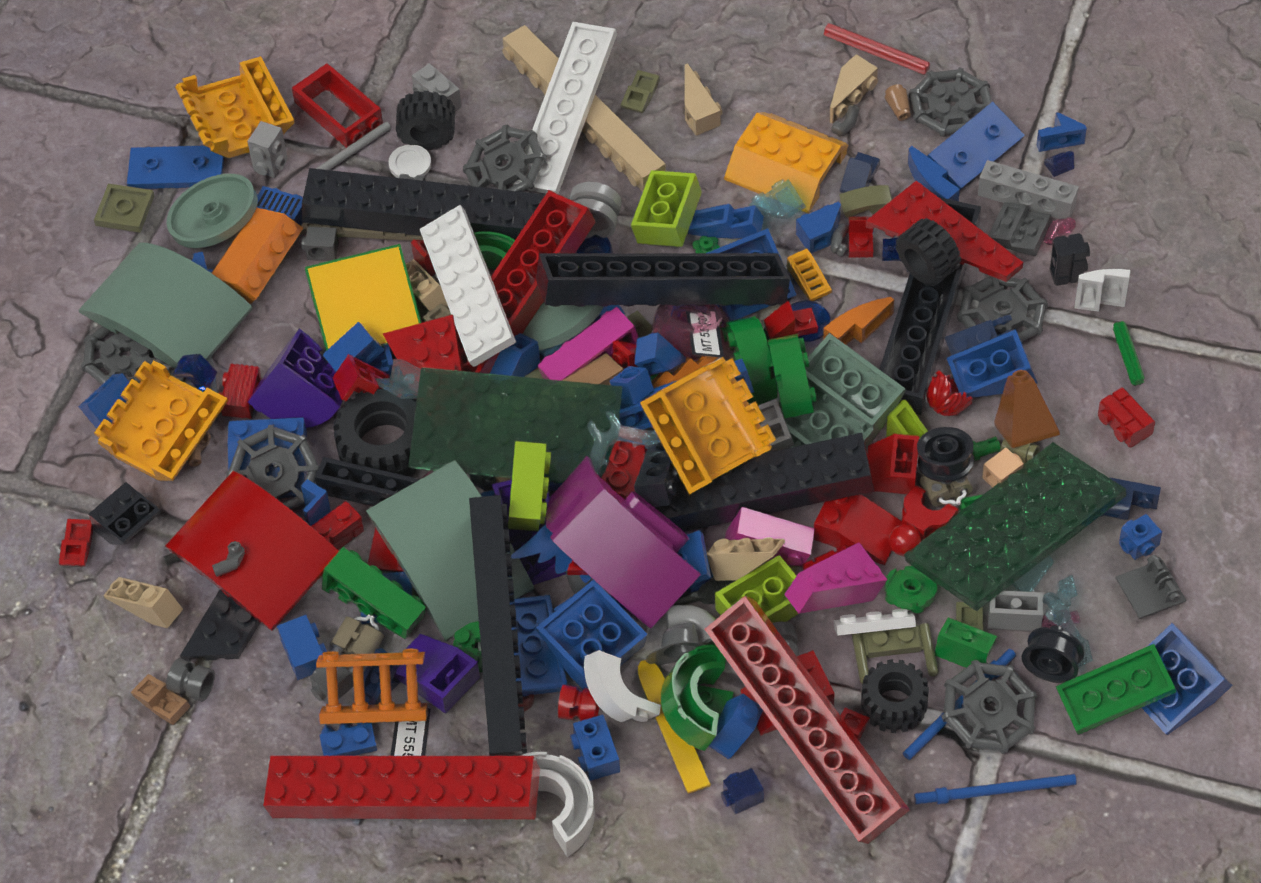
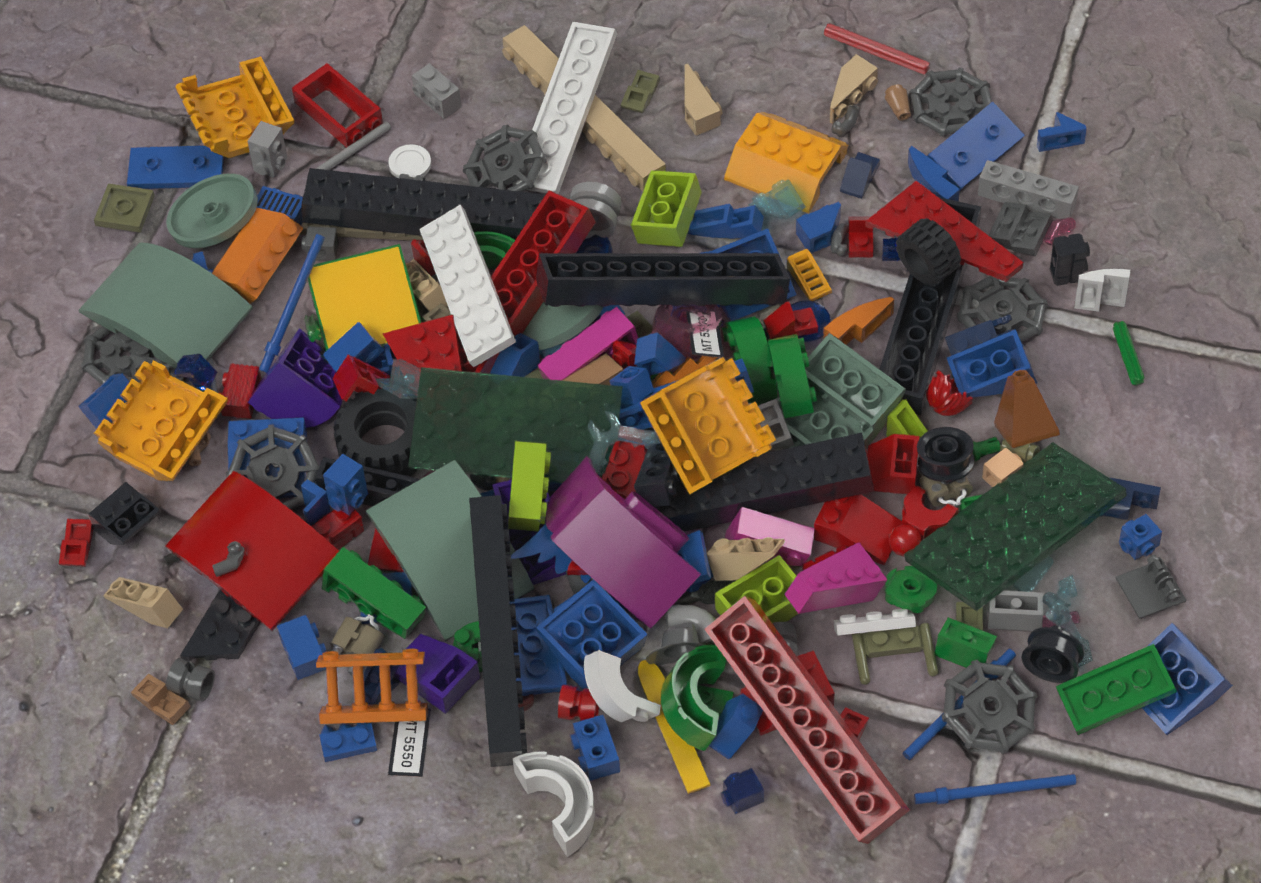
(273, 347): none -> blue bar
(313, 327): none -> green axle
(319, 683): dark grey brick -> none
(345, 485): none -> blue brick
(402, 787): red brick -> none
(425, 119): black tyre -> none
(705, 244): green plant -> none
(865, 198): olive slope -> none
(894, 714): black tyre -> none
(1060, 163): clear blue slope -> none
(1125, 417): red brick -> none

